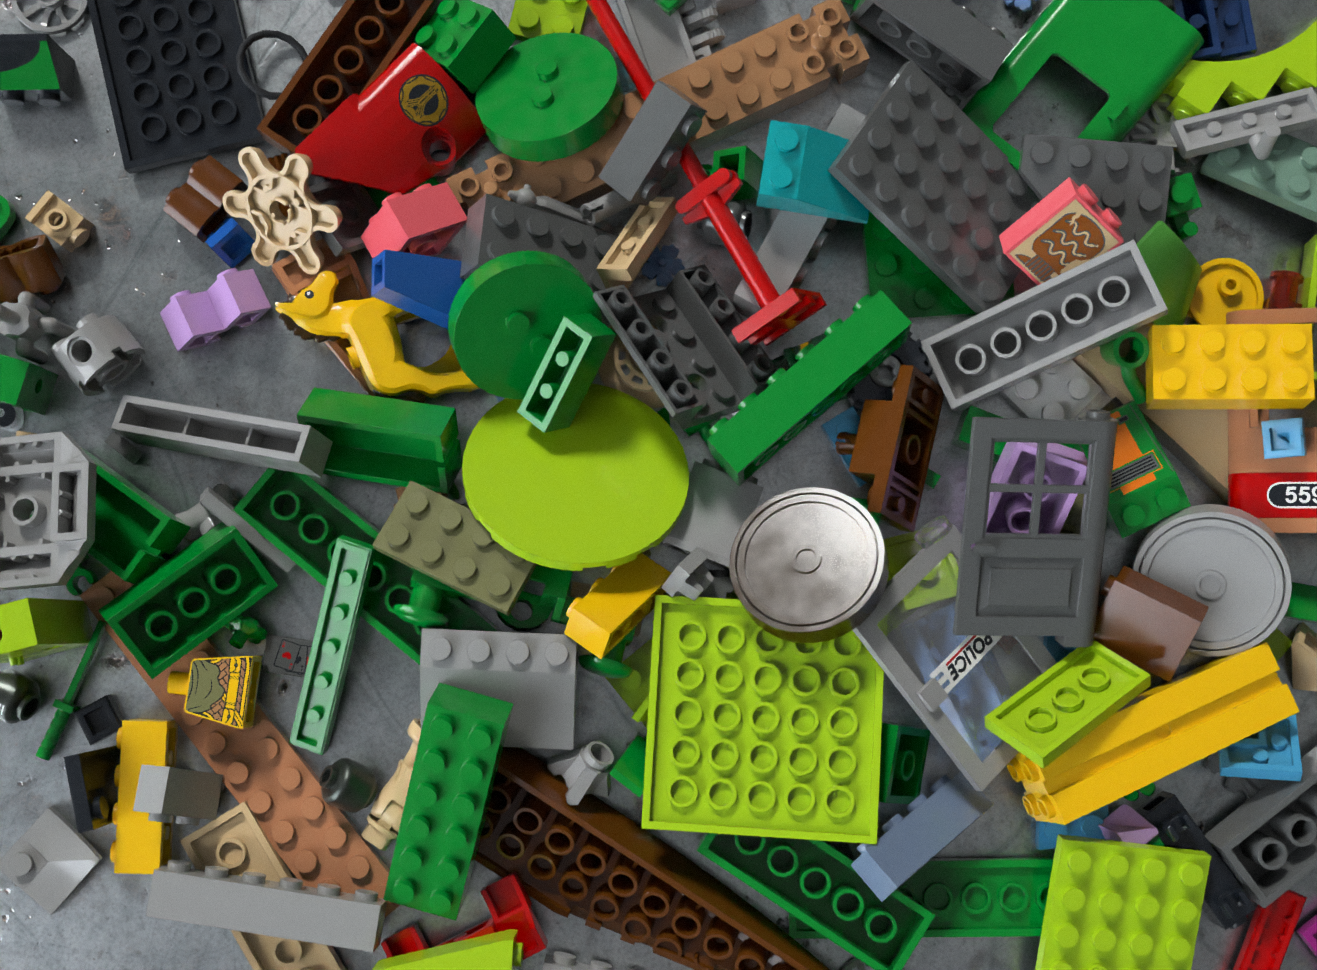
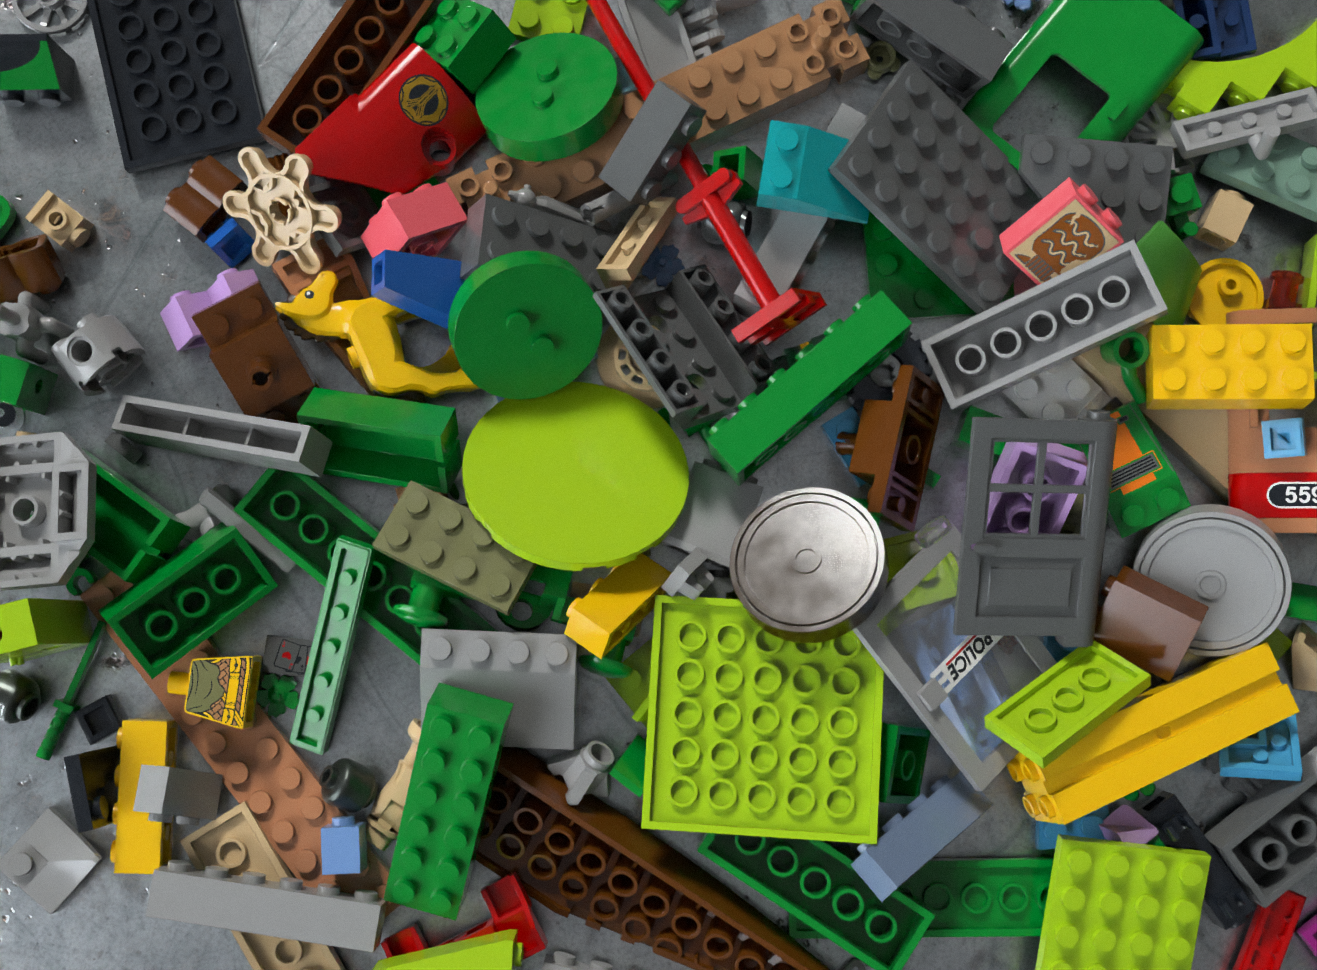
(242, 50): black piece -> none
(245, 630): green plant -> none
(256, 354): none -> reddish brown brick
(278, 694): none -> green plant
(343, 846): none -> medium blue brick
(566, 372): green brick -> none
(889, 63): none -> olive plate
(1223, 219): none -> tan brick

